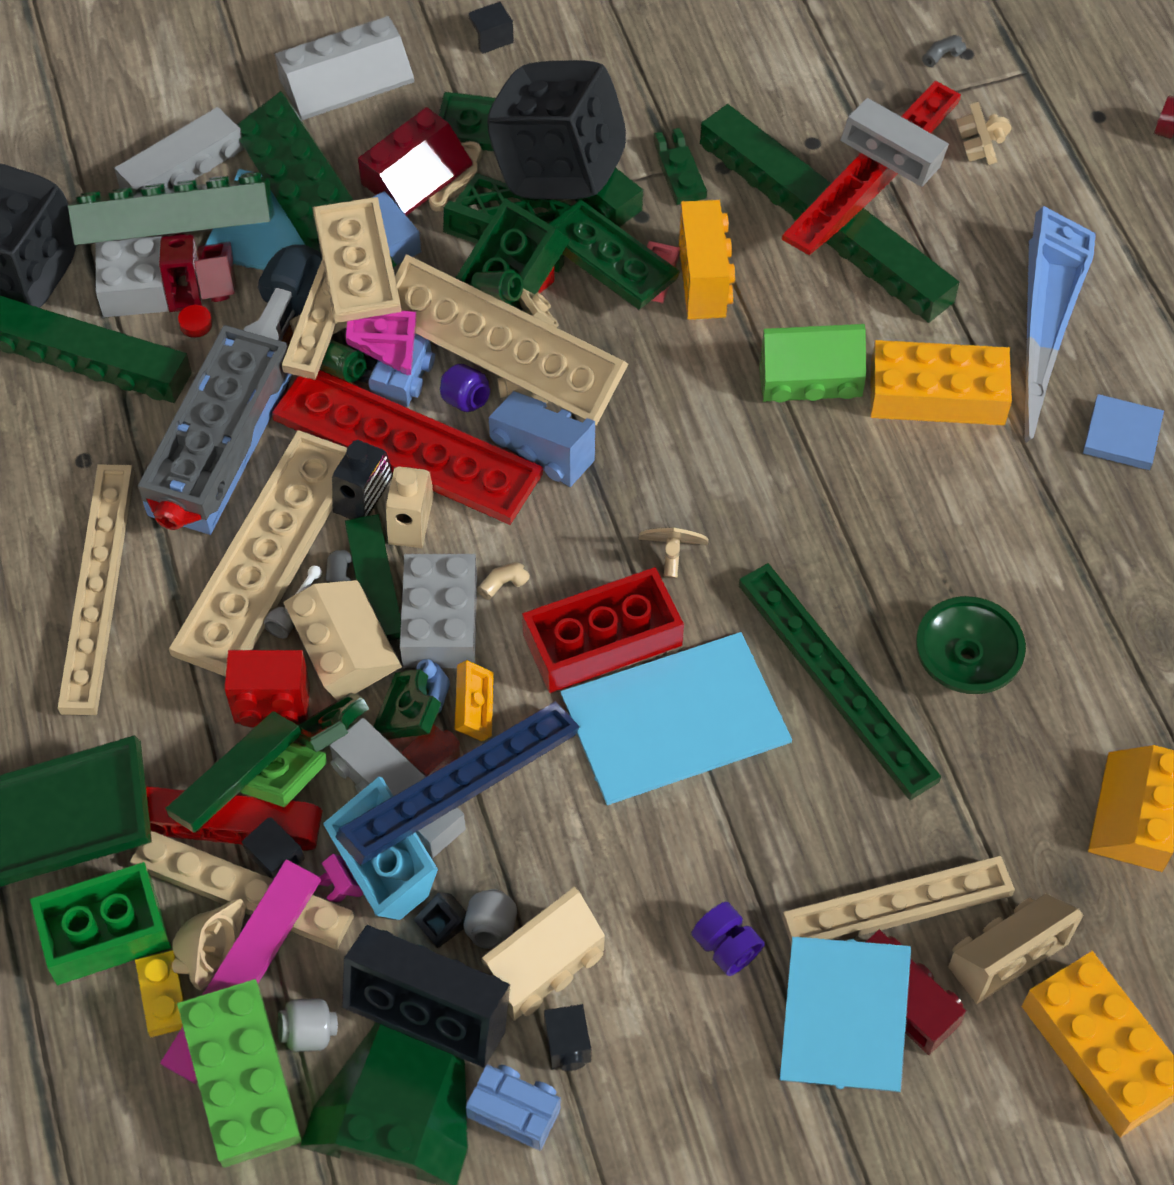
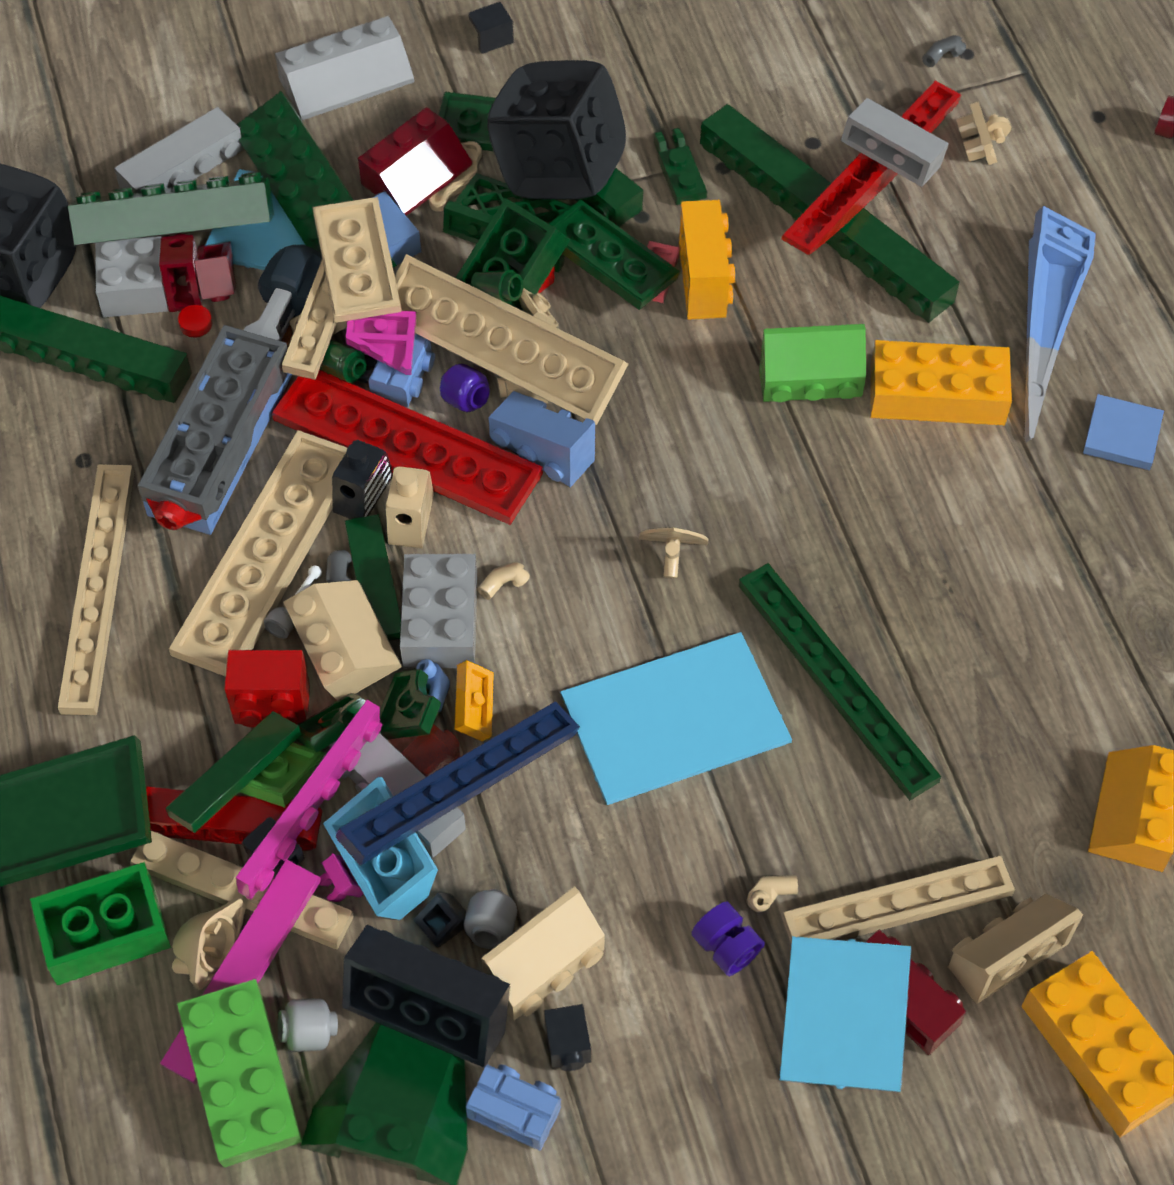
(160, 993): yellow plate -> none
(303, 809): none -> dark pink plate
(602, 629): red brick -> none
(768, 889): none -> tan arm
(975, 629): dark green dish -> none

